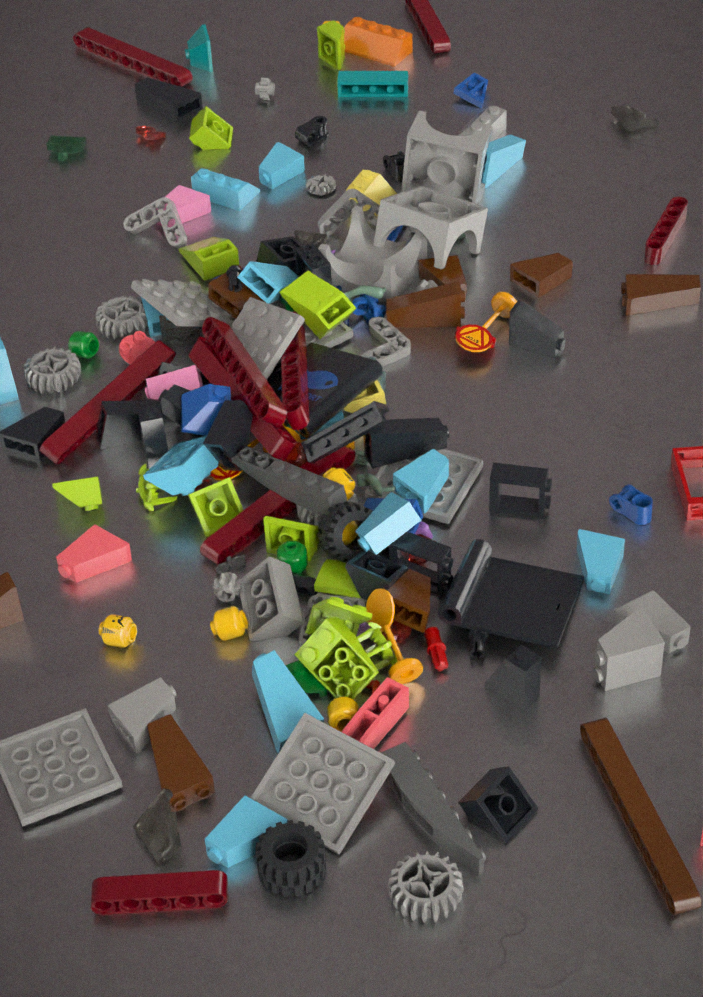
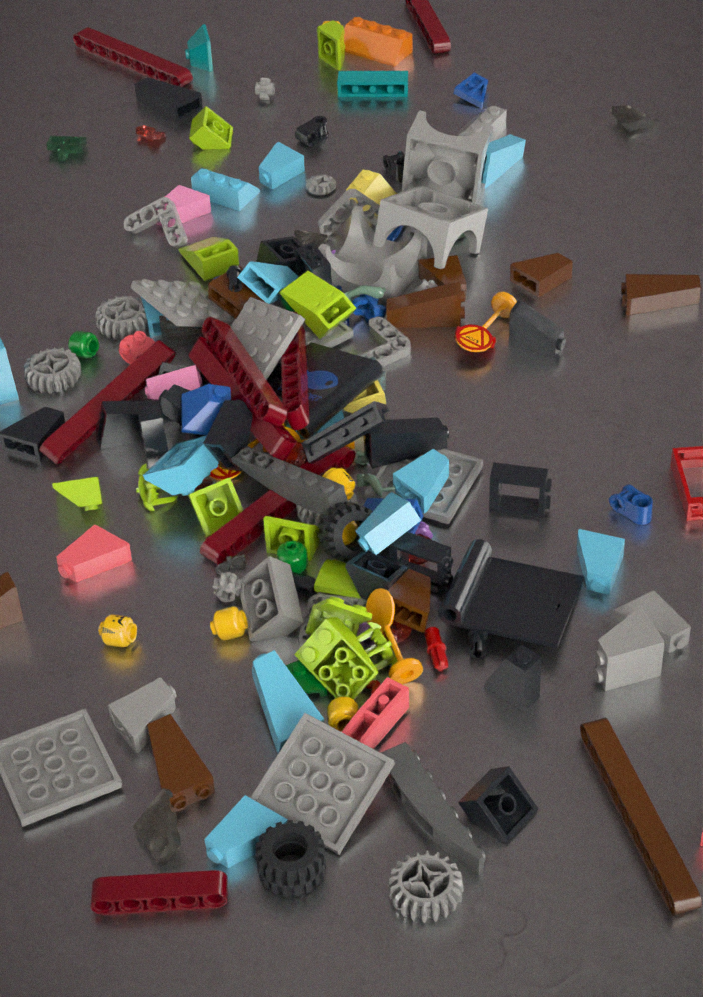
(665, 230): dark red beam -> none

